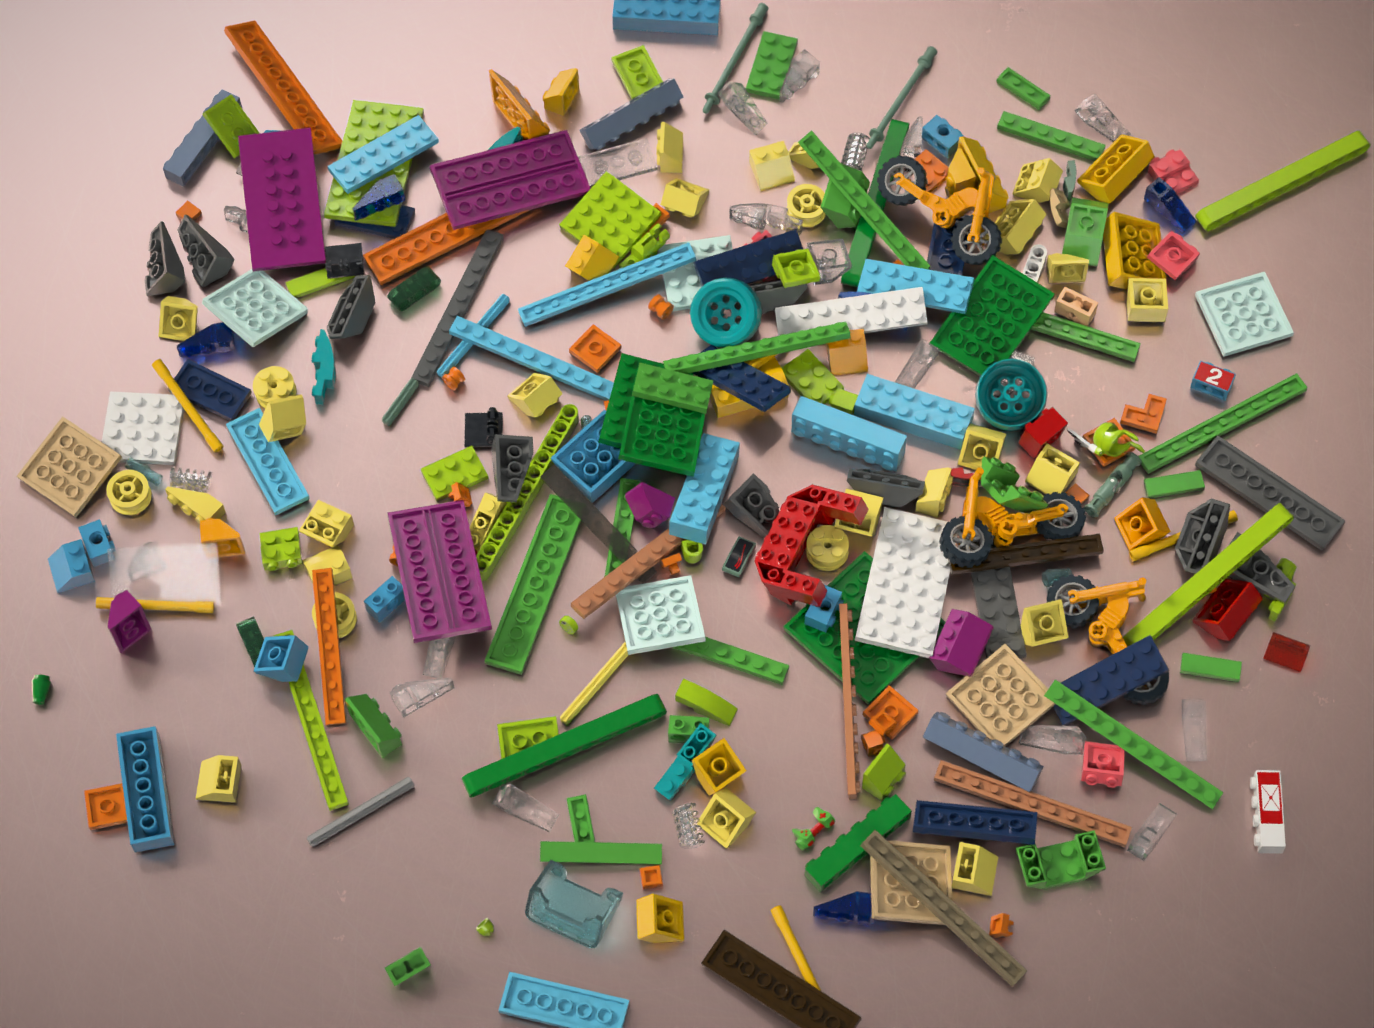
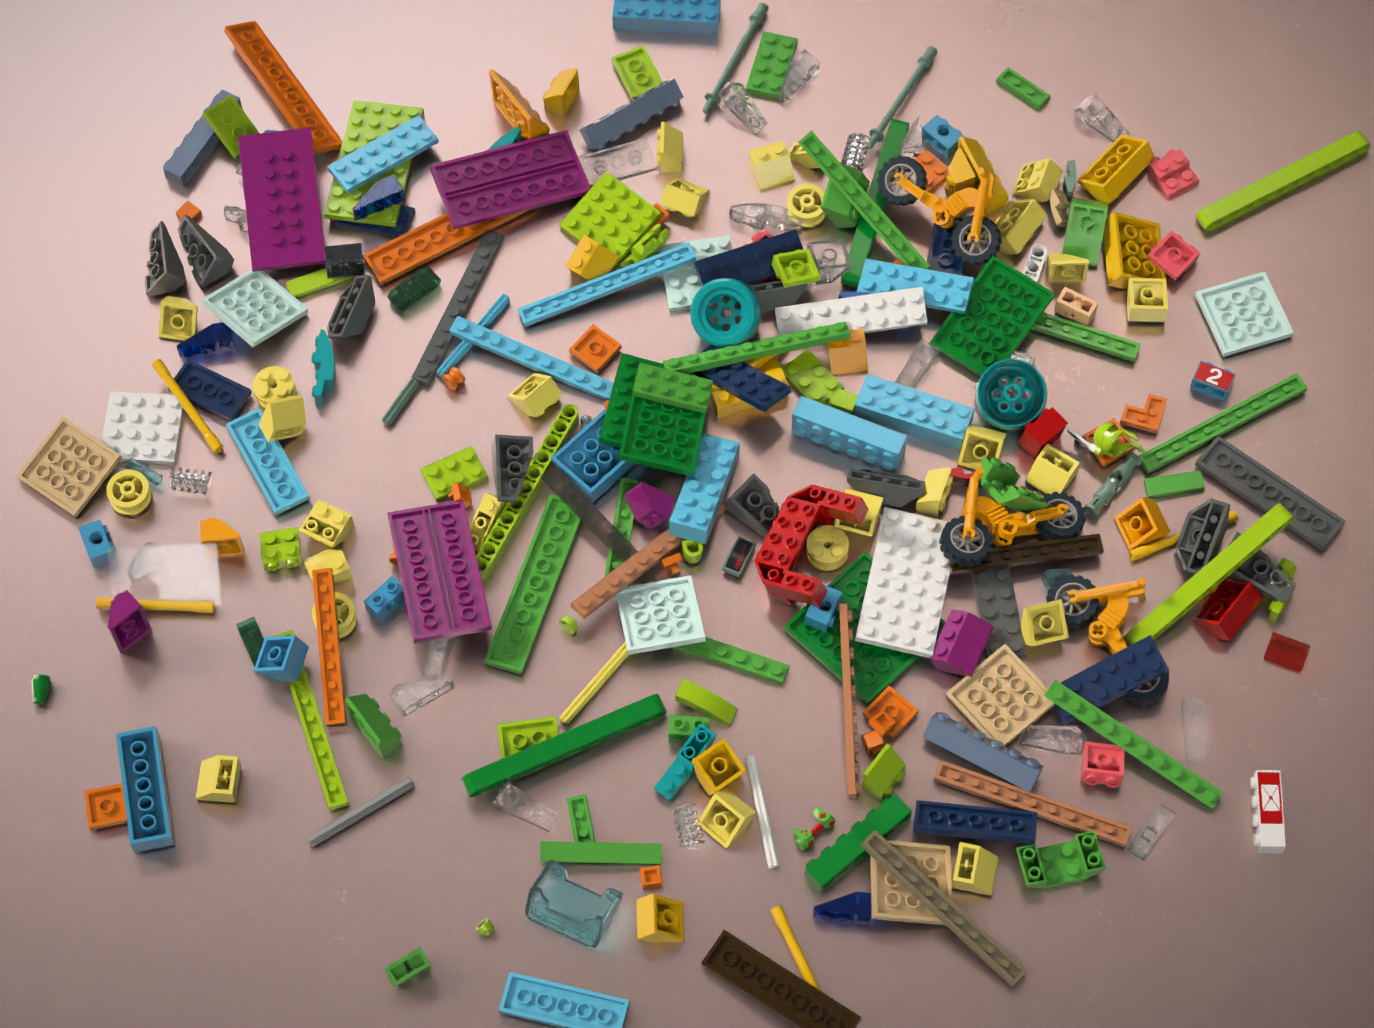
(70, 566): dark azure slope -> none
(196, 503): light yellow slope -> none
(482, 427): black hinge -> none
(660, 306): orange wheel -> none
(762, 812): none -> white axle
(999, 926): orange tile -> none
(1050, 136): bright green plate -> none
(1078, 493): orange tile -> none
(1168, 203): clear blue slope -> none
(1210, 667): bright green tile -> none

